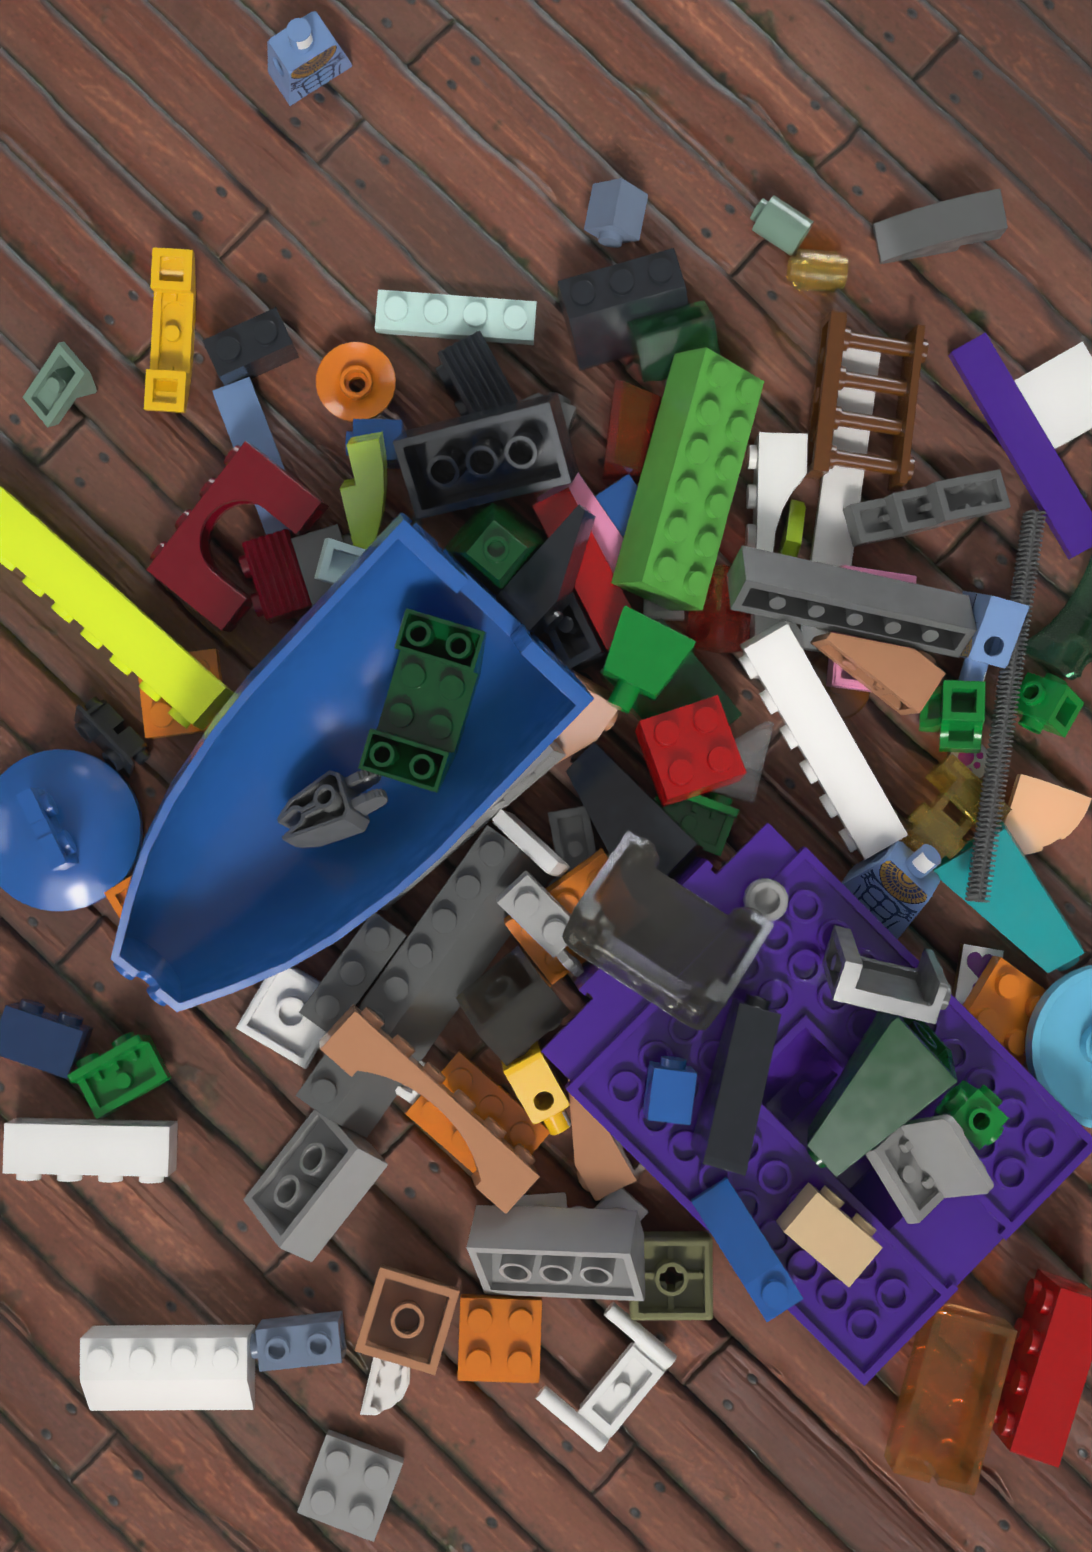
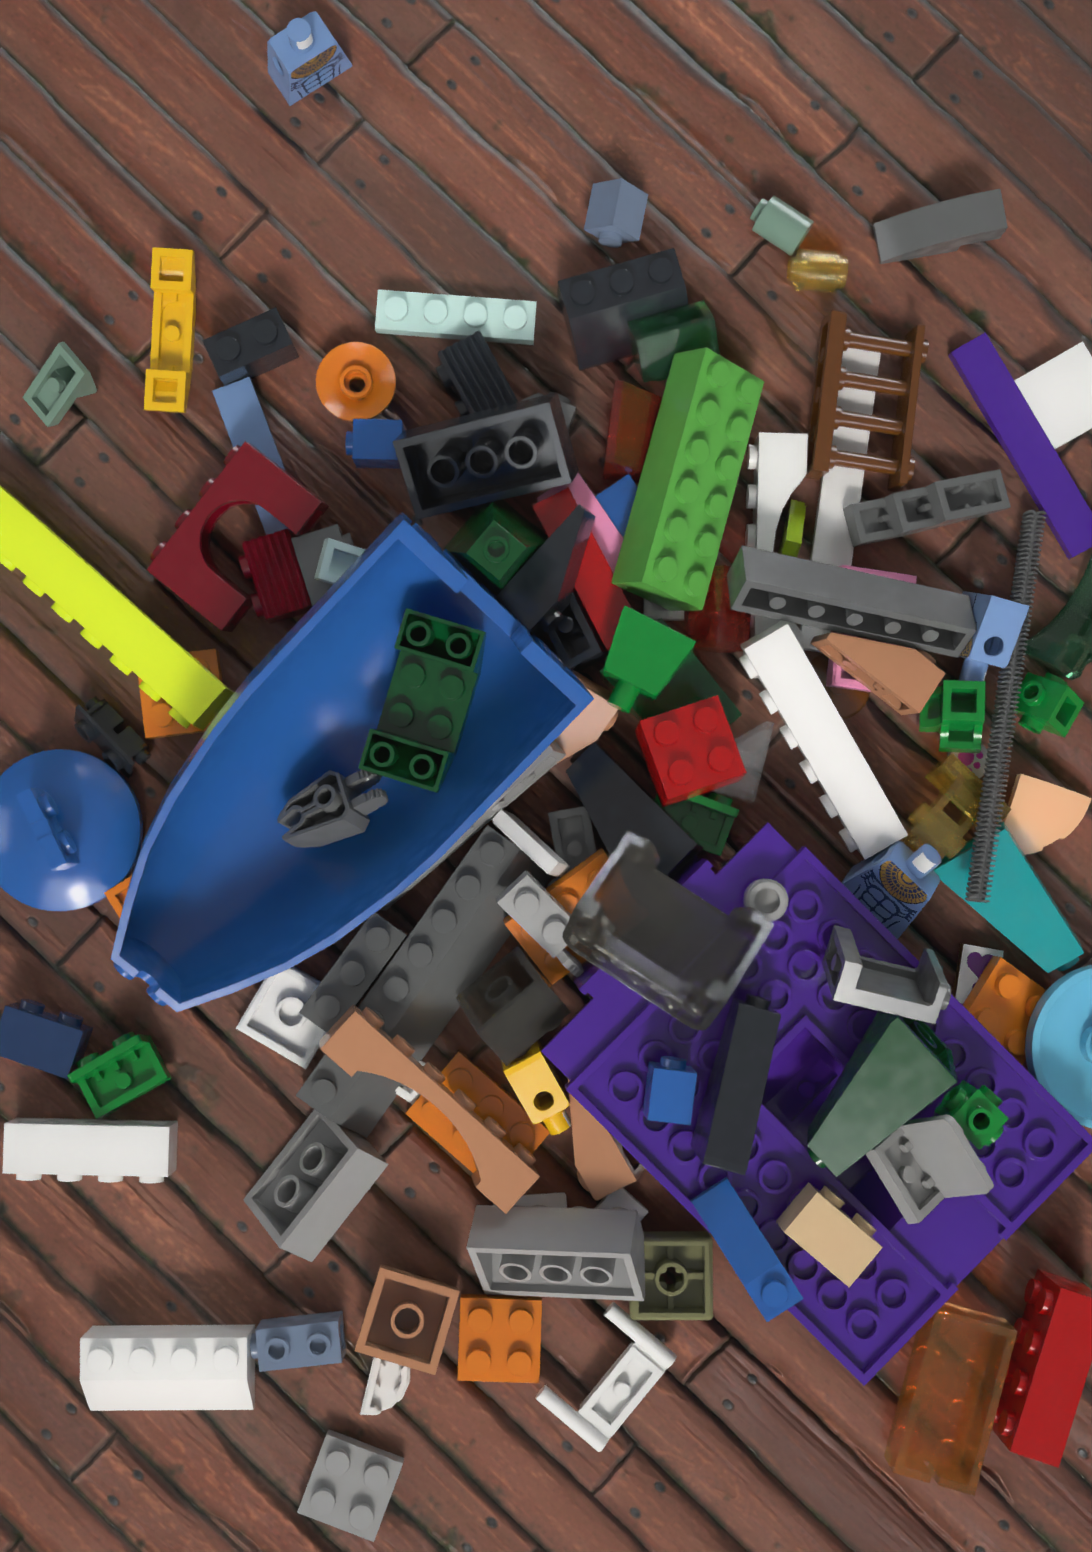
(366, 492): lime slope -> none

